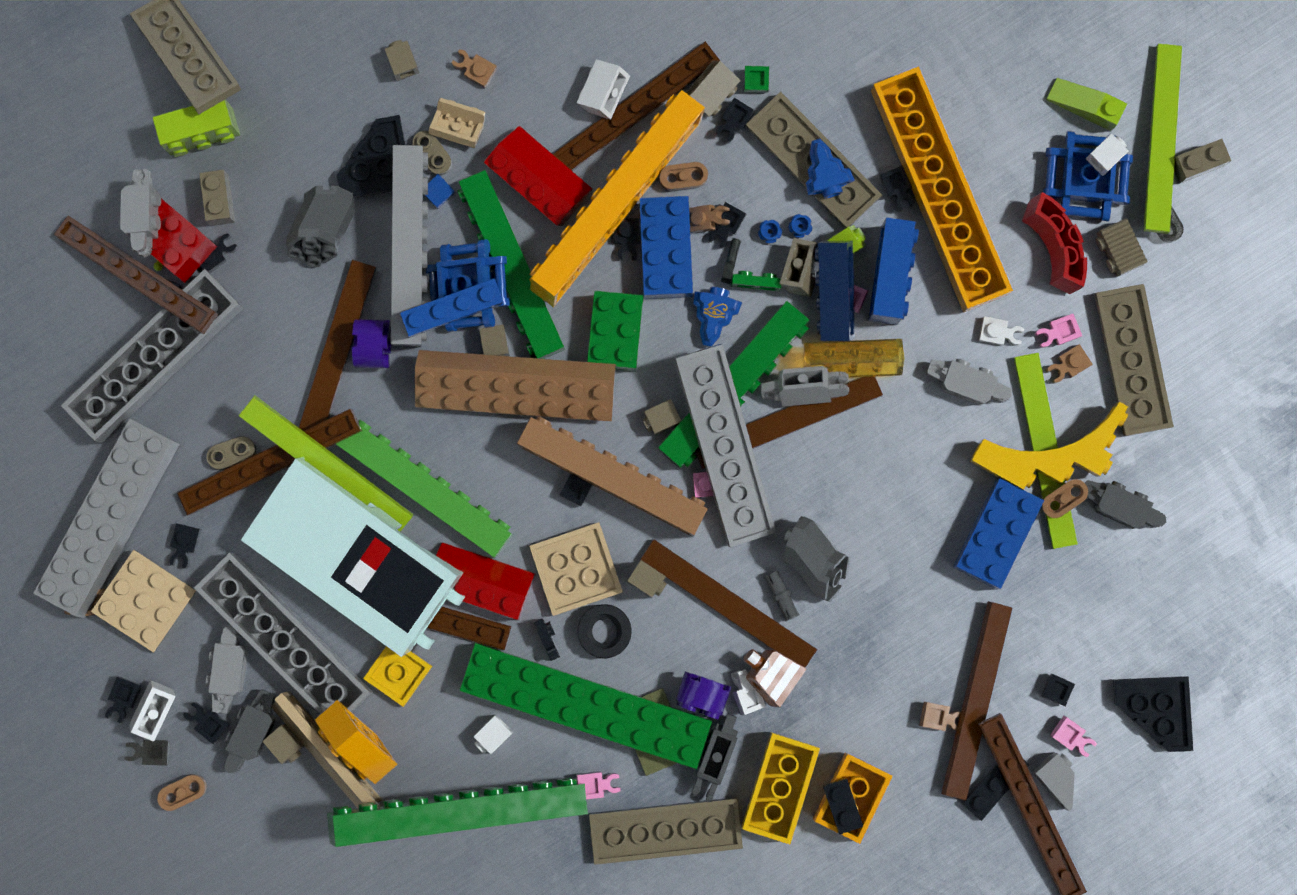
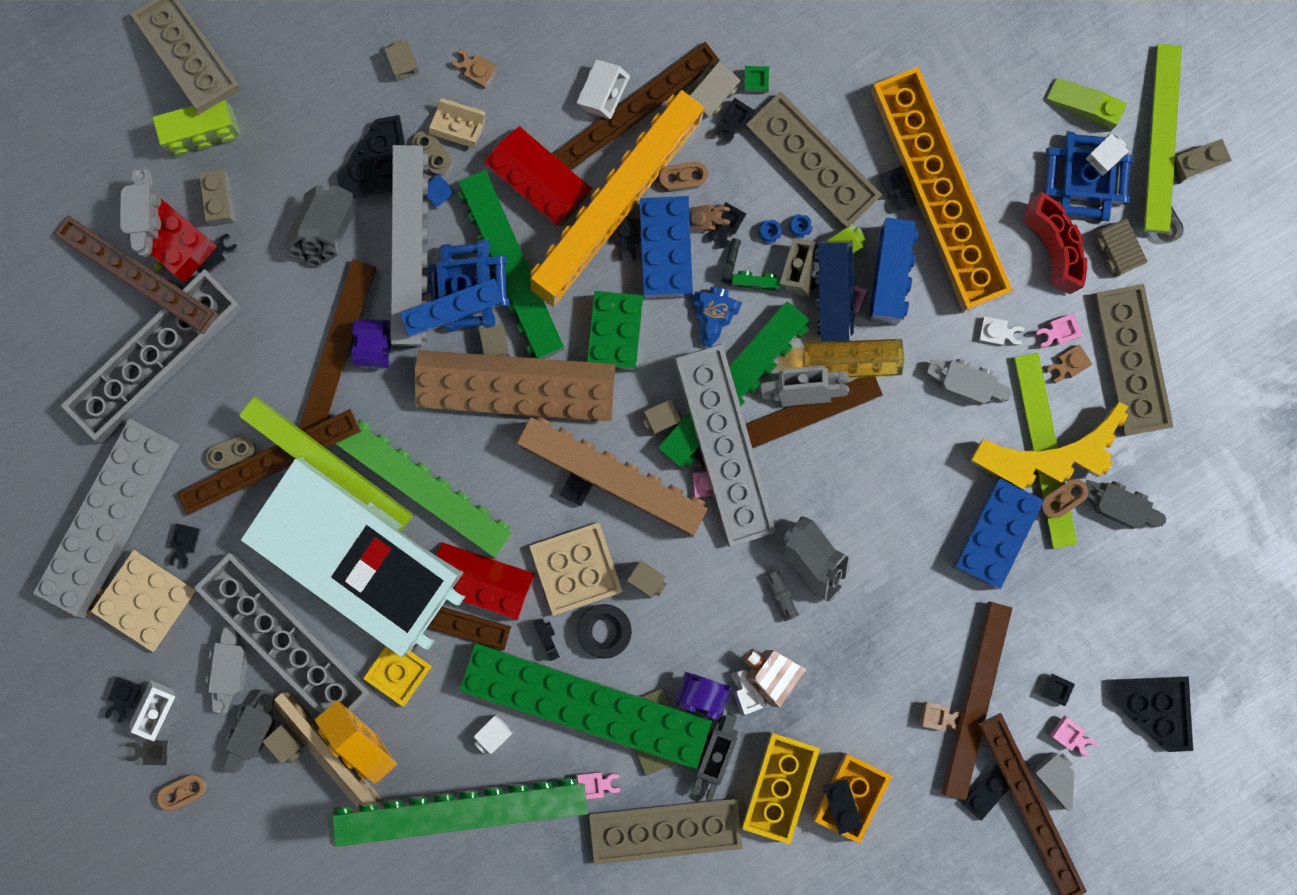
(209, 725): black plate -> none
(728, 604): reddish brown tile -> none
(826, 172): blue rock -> none

